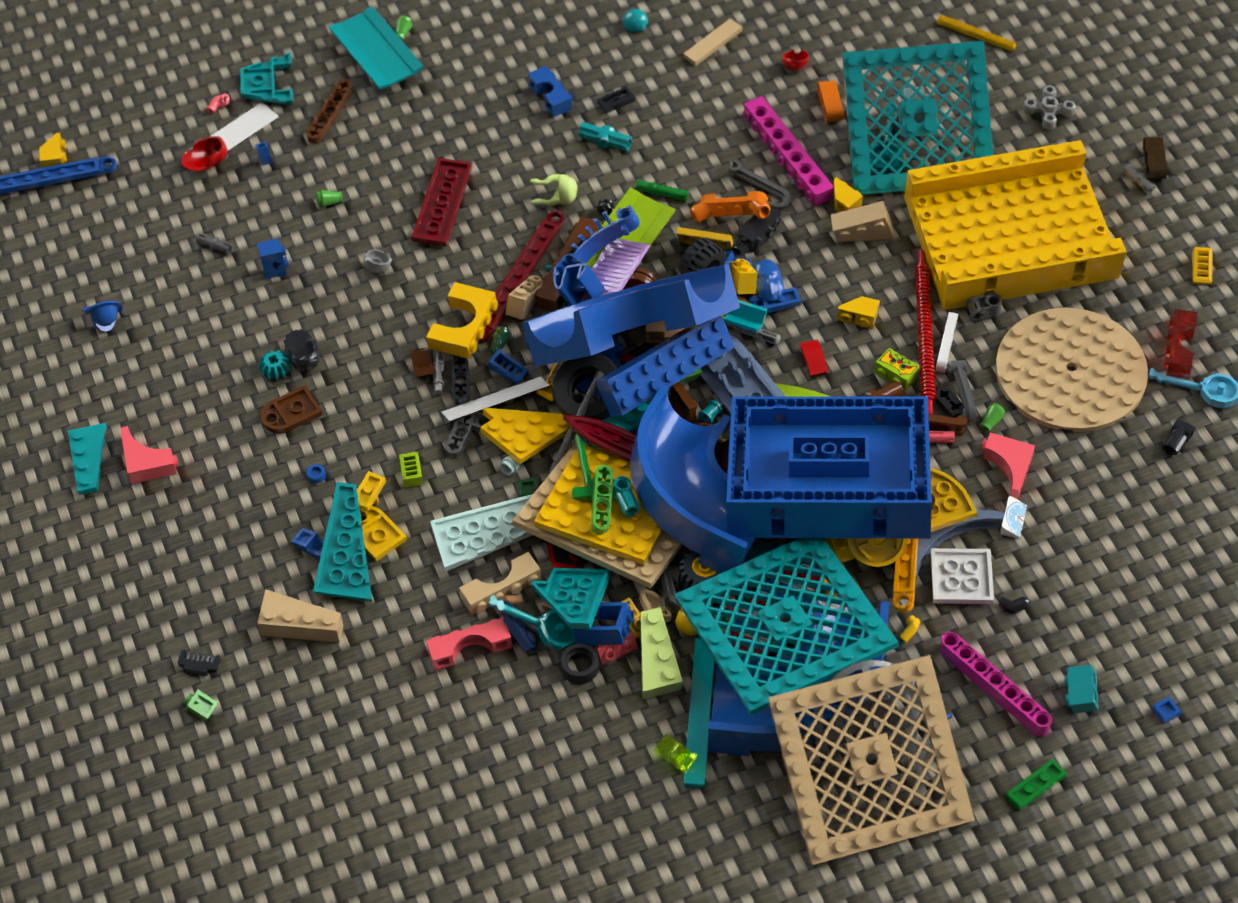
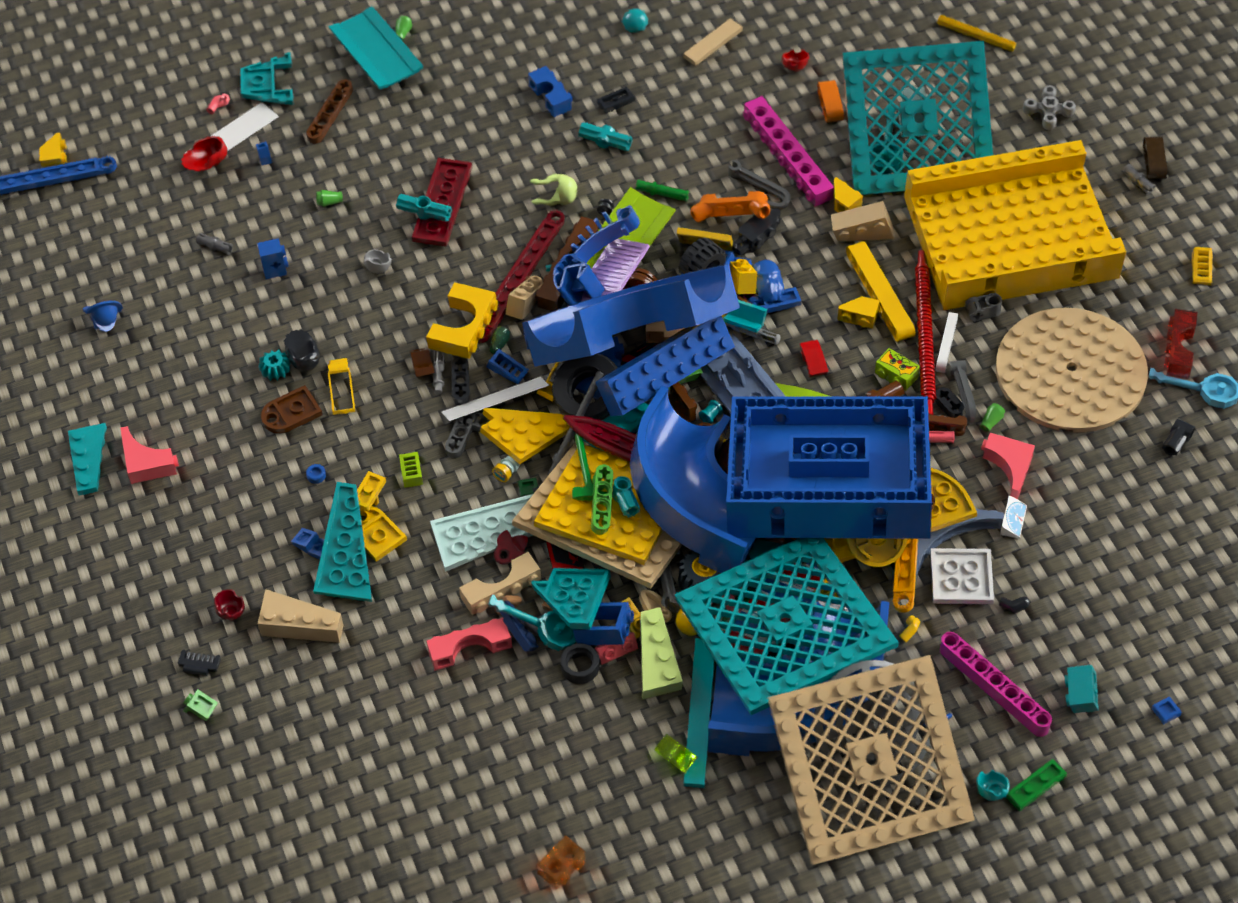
(228, 605): none -> dark red hair
(340, 366): none -> yellow piece
(423, 207): none -> teal piece
(501, 472): none -> yellow tile
(512, 545): none -> dark red plate
(556, 860): none -> clear orange brick
(880, 289): none -> yellow beam
(992, 785): none -> teal hair

